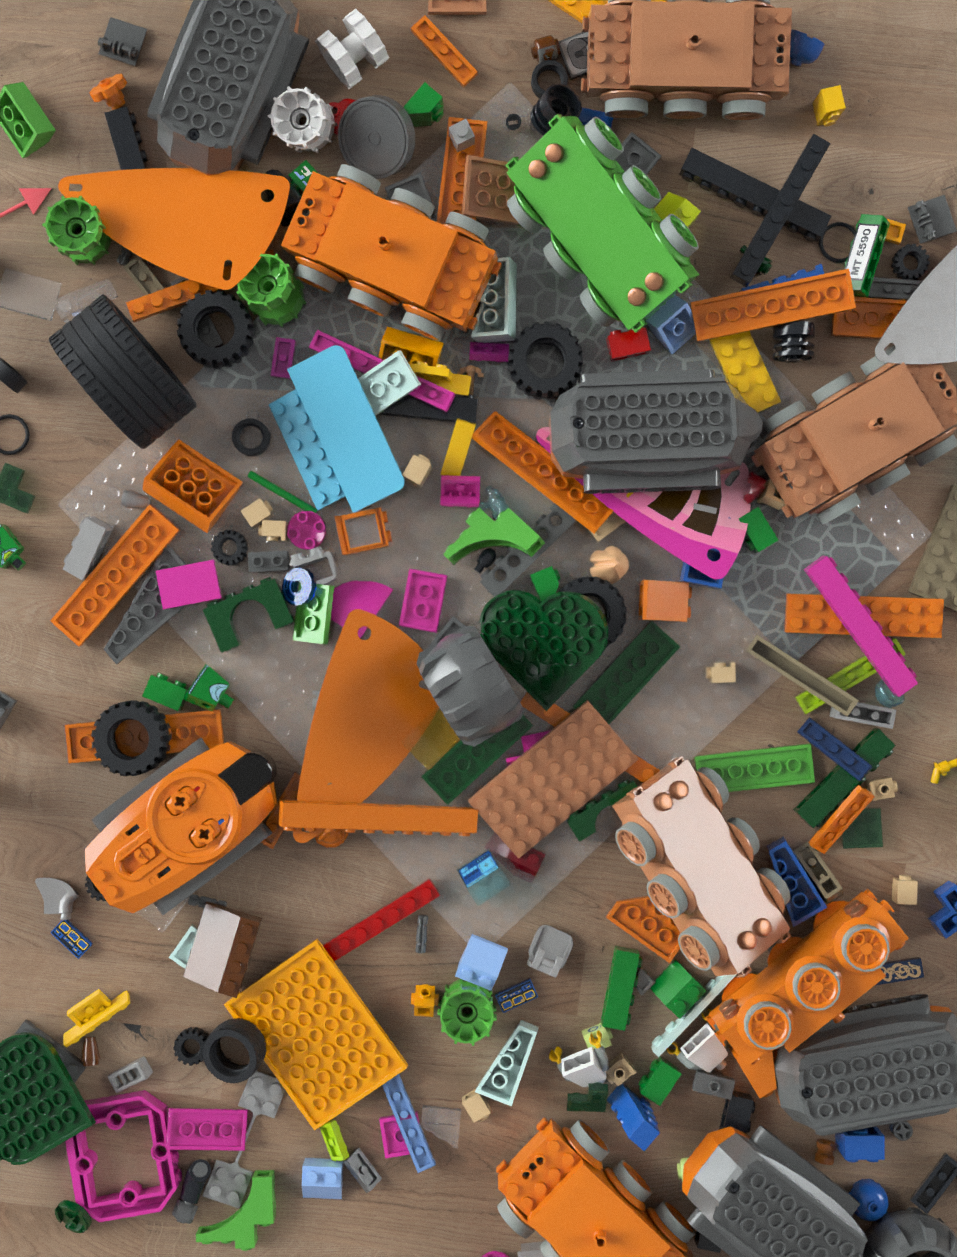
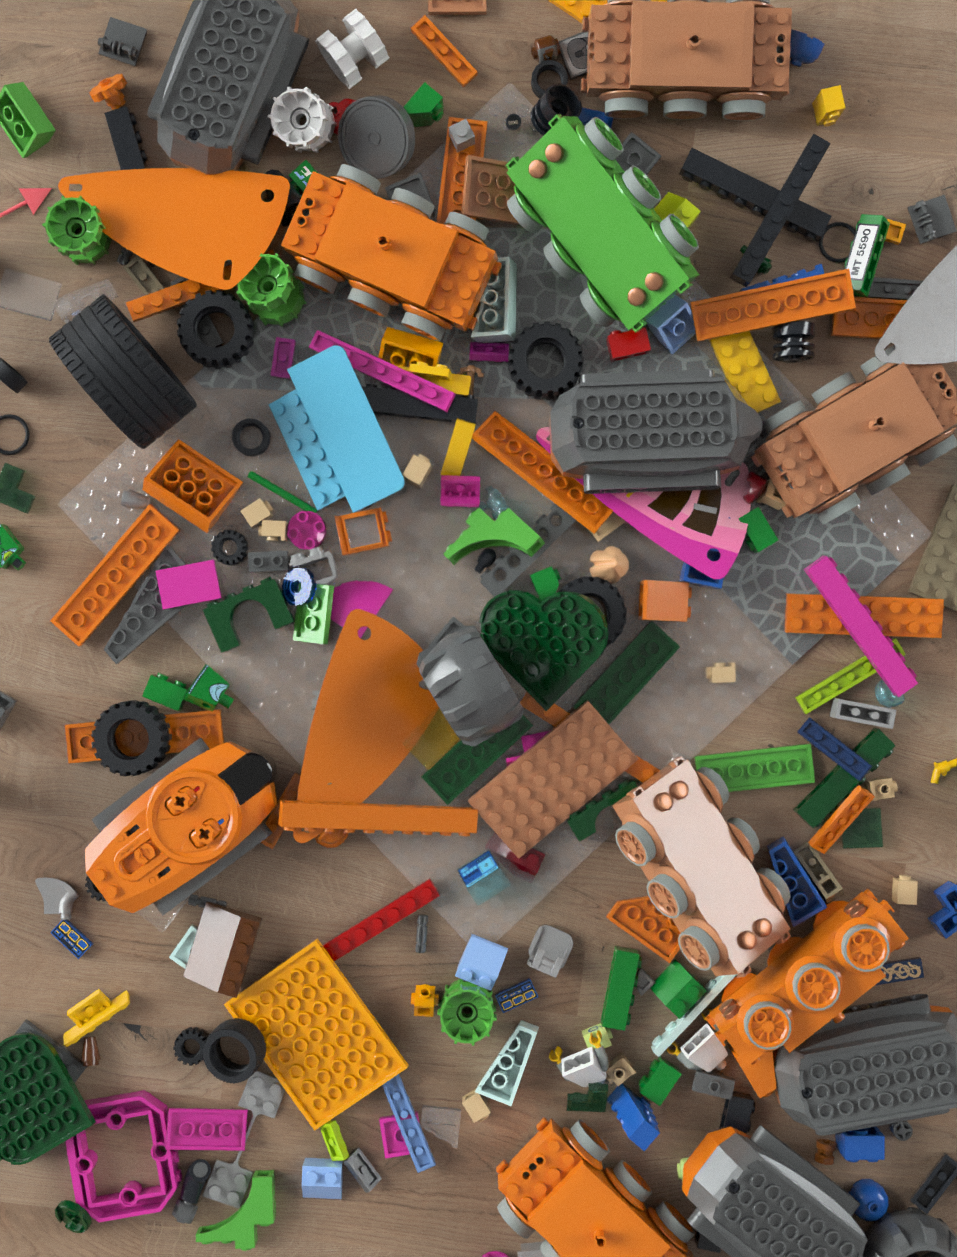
(87, 547): light grey brick -> none
(141, 1068): light grey slope -> none
(388, 382): light aqua plate -> none
(423, 600): dark pink tile -> none
(802, 675): dark tan brick -> none
(920, 256): black tyre -> none

